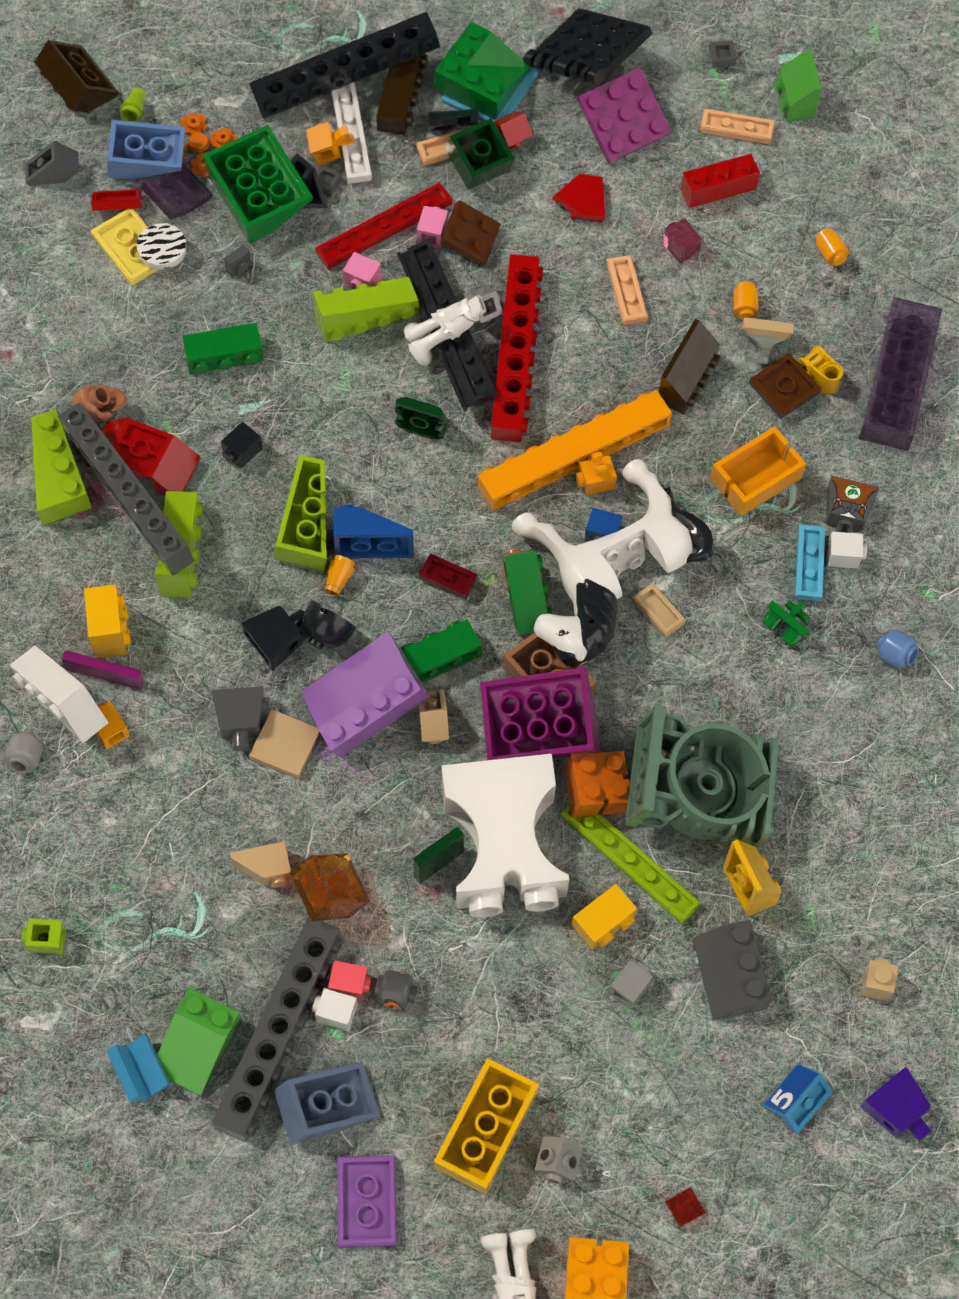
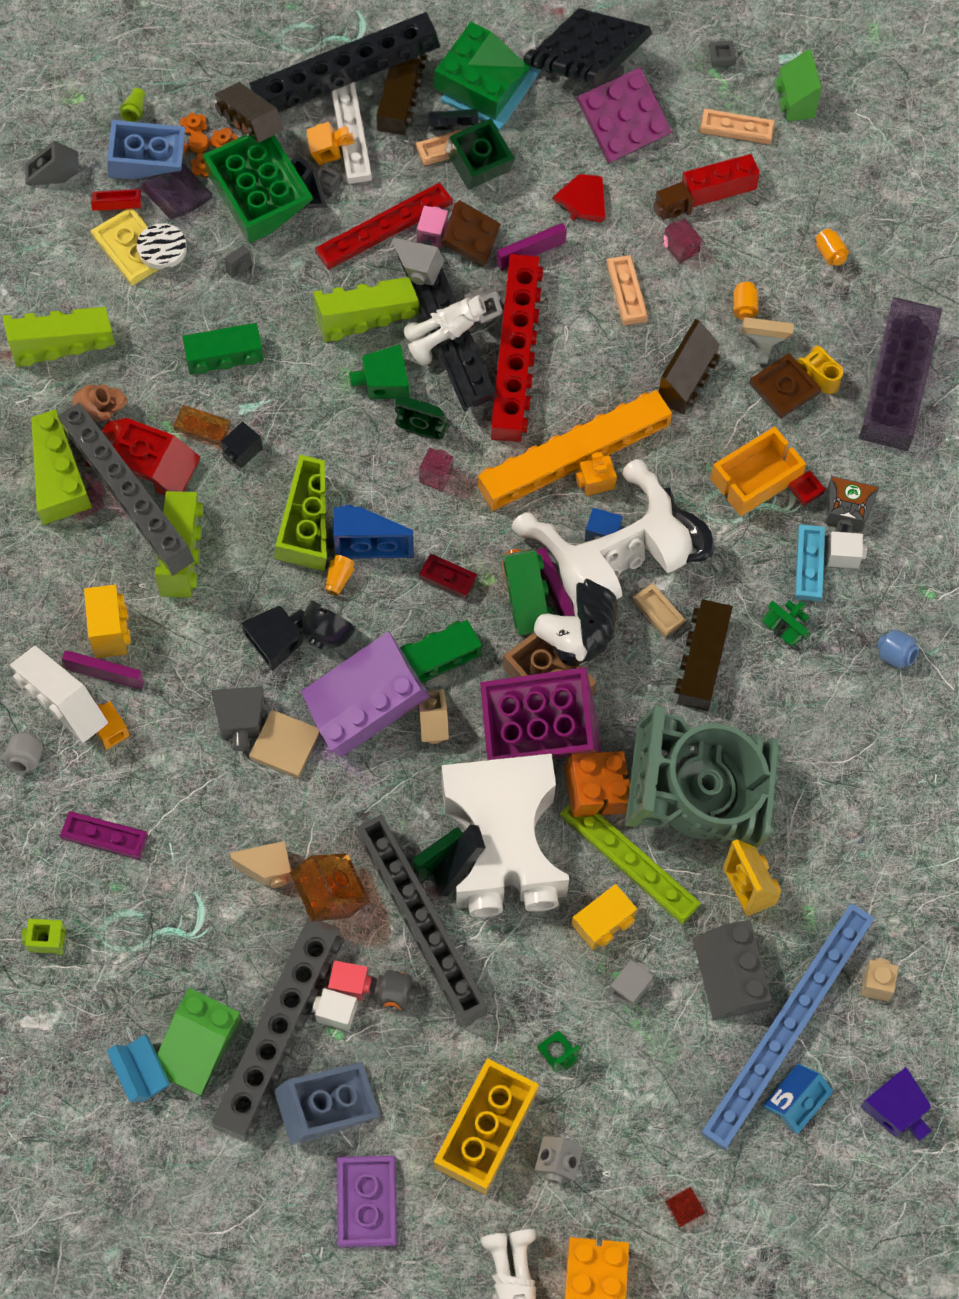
(57, 335): none -> lime wedge
(75, 76): dark brown slope -> none
(104, 835): none -> magenta tile
(202, 425): none -> clear orange plate
(248, 112): none -> dark brown brick
(361, 271): bright pink brick -> none
(383, 374): none -> green torso
(420, 260): none -> light grey slope
(422, 921): none -> dark grey brick
(436, 469): none -> clear pink brick
(459, 860): none -> black tile
(514, 128): red brick -> none
(533, 244): none -> magenta tile
(555, 586): none -> magenta tile
(564, 1062): none -> green bracket
(673, 201): none -> reddish brown brick
(704, 655): none -> dark brown brick
(787, 1027): none -> medium blue plate
(806, 488): none -> red plate

